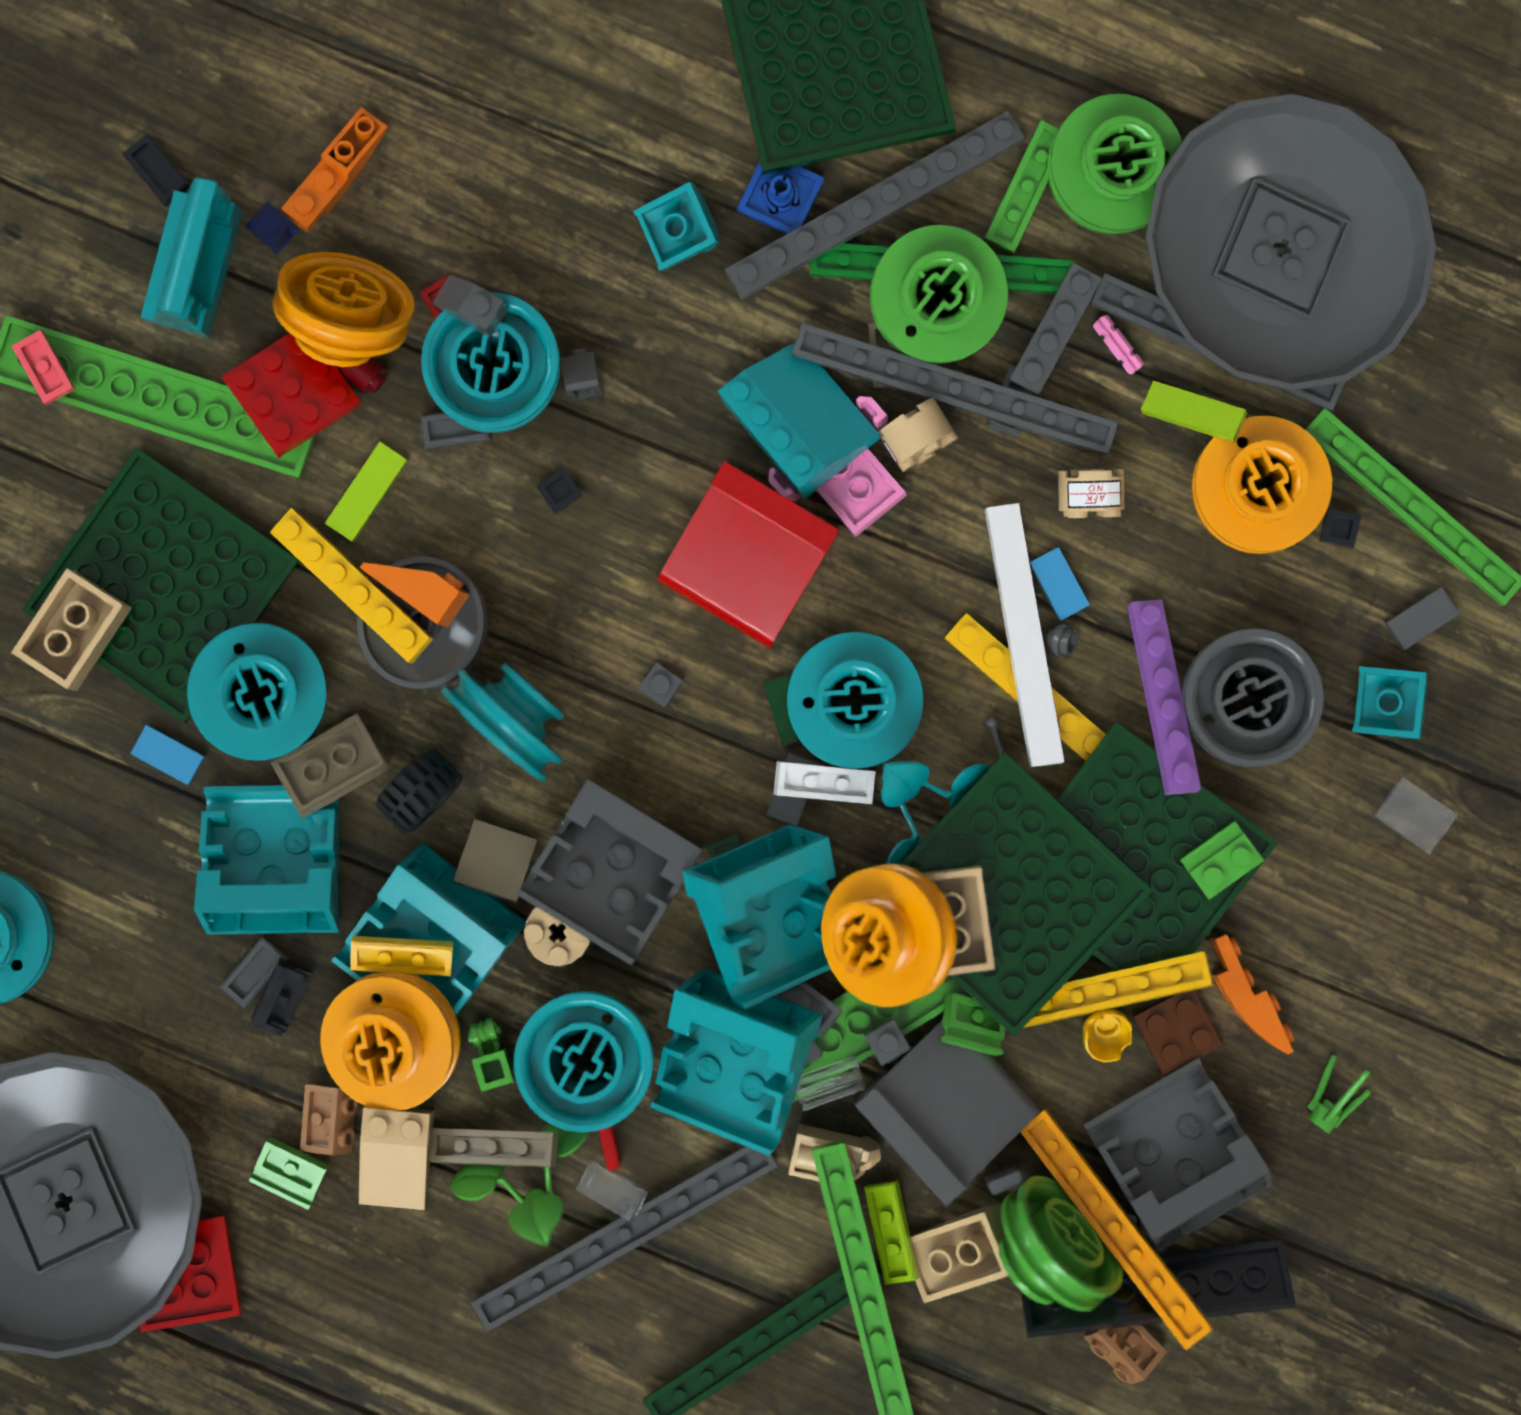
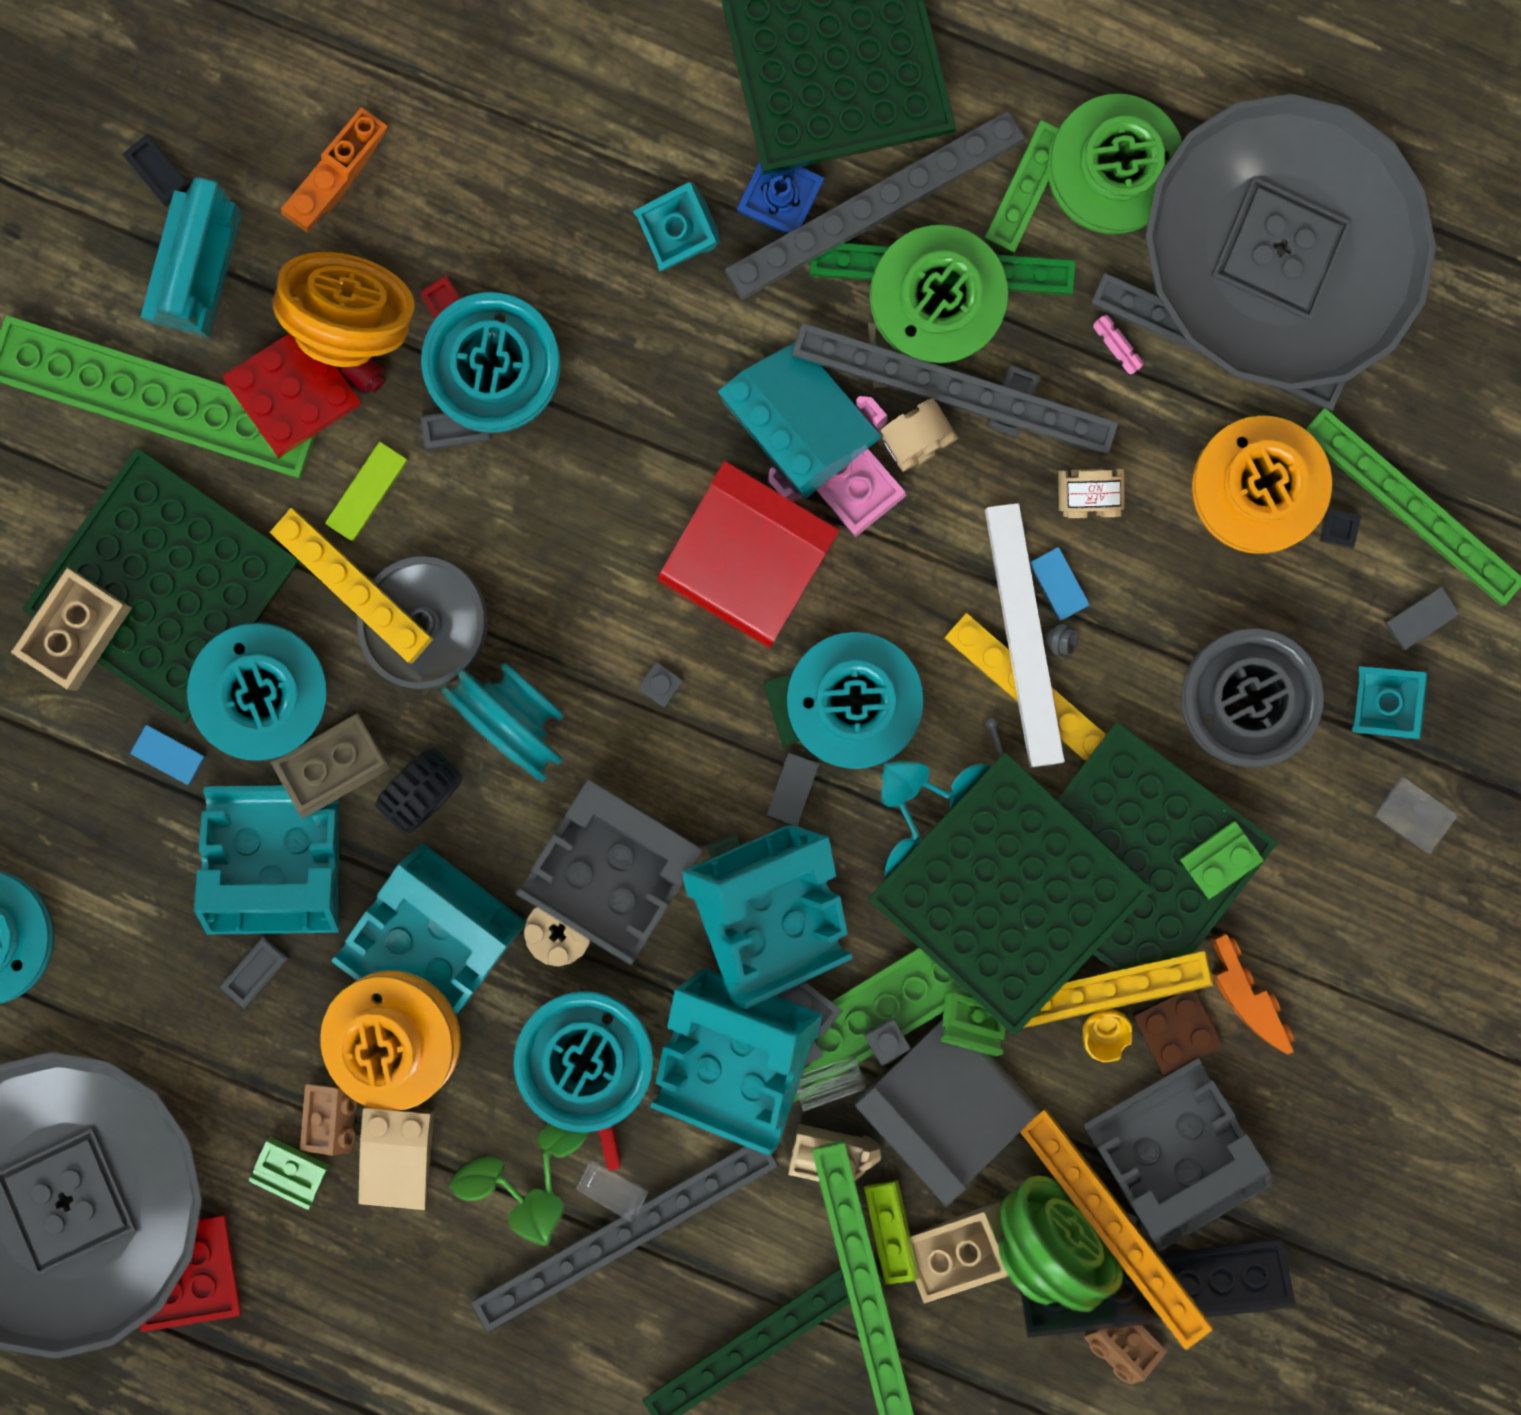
(43, 367): coral plate -> none
(272, 228): clear blue brick -> none
(281, 997): black hinge -> none
(401, 955): yellow tile -> none
(428, 592): orange slope -> none
(471, 305): dark grey slope -> none
(493, 1063): bright green brick -> none
(493, 1147): dark tan plate -> none
(495, 861): dark tan tile -> none
(559, 491): black plate -> none
(581, 375): dark grey slope -> none
(824, 782): white plate -> none
(888, 935): light orange wheel -> none
(966, 898): tan brick -> none
(1003, 1178): dark grey tile -> none
(1055, 329): dark grey plate -> none
(1163, 697): medium lavender plate -> none
(1193, 411): lime tile -> none
(1329, 1115): bright green plant -> none

